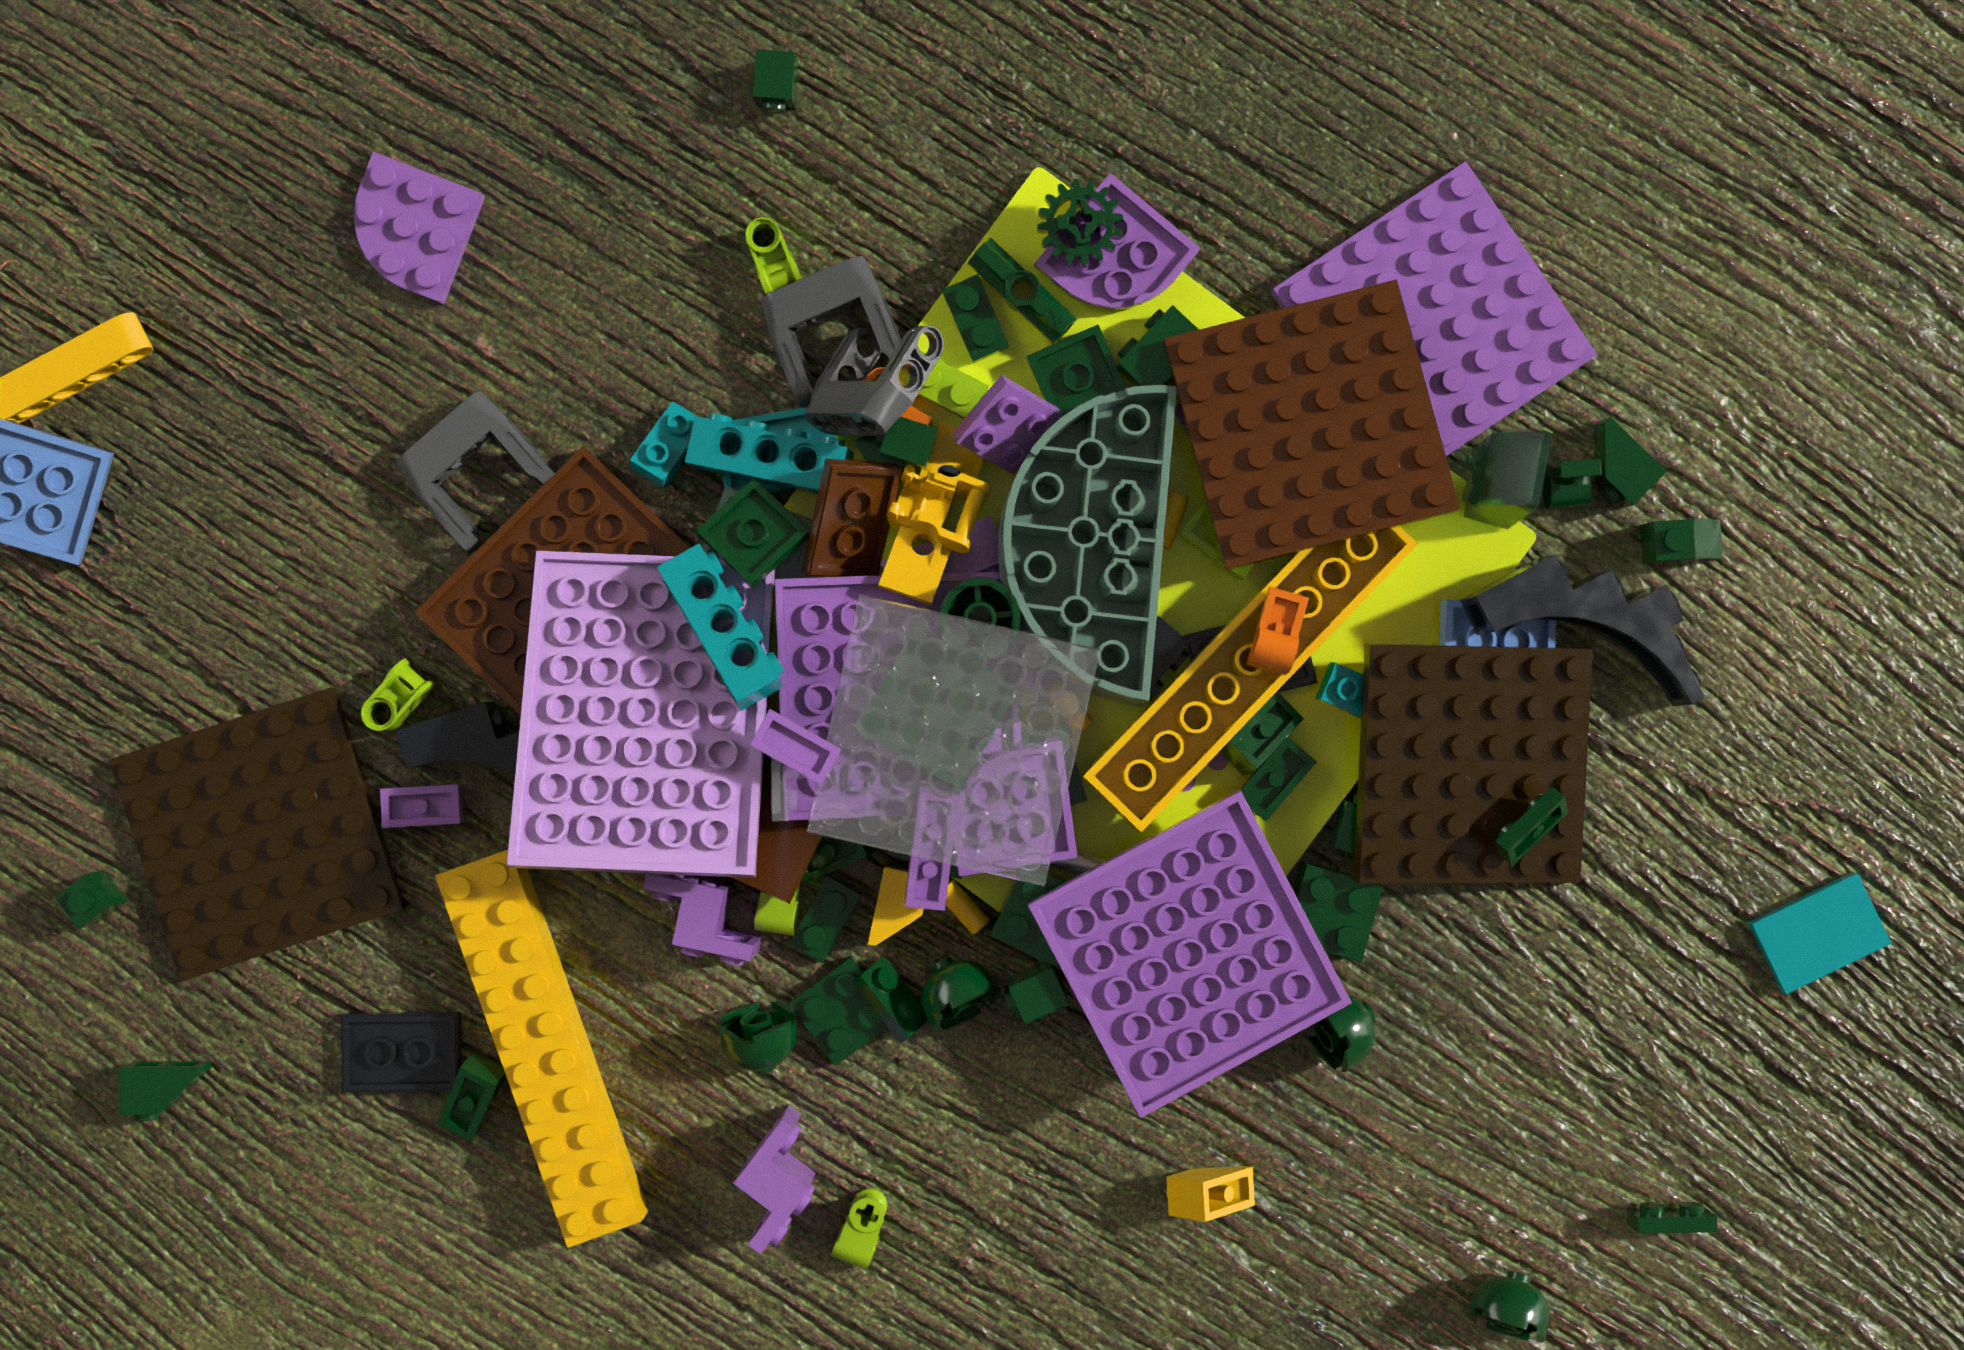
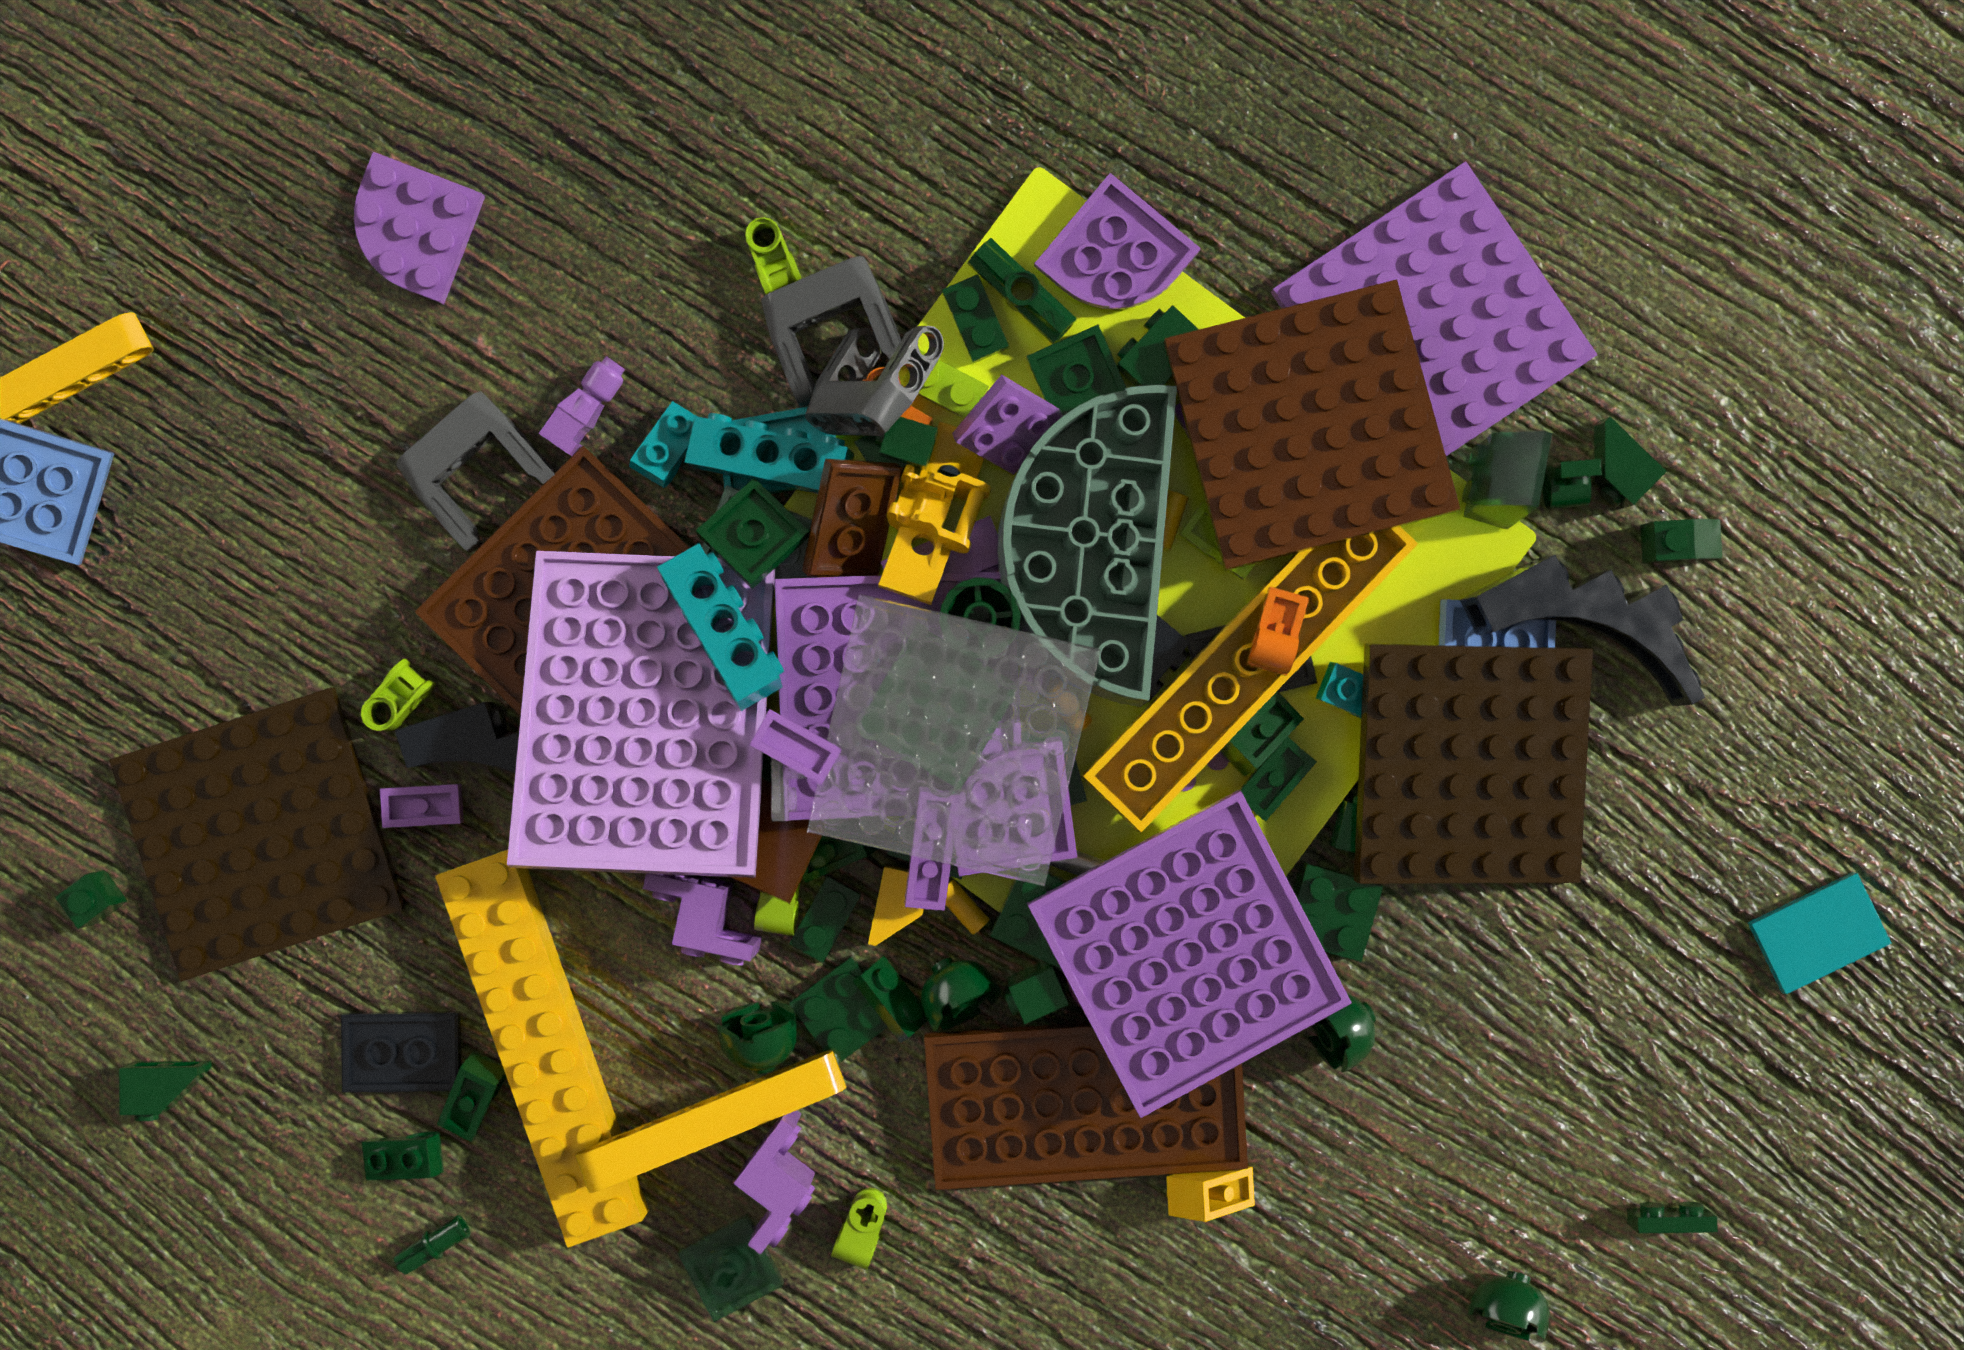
(403, 1157): none -> dark green plate
(432, 1245): none -> dark green axle
(583, 407): none -> medium lavender piece
(710, 1121): none -> yellow beam
(728, 1270): none -> clear green plate
(775, 80): dark green brick -> none
(1054, 1110): none -> reddish brown plate
(1064, 225): dark green gear -> none
(1540, 817): dark green plate -> none

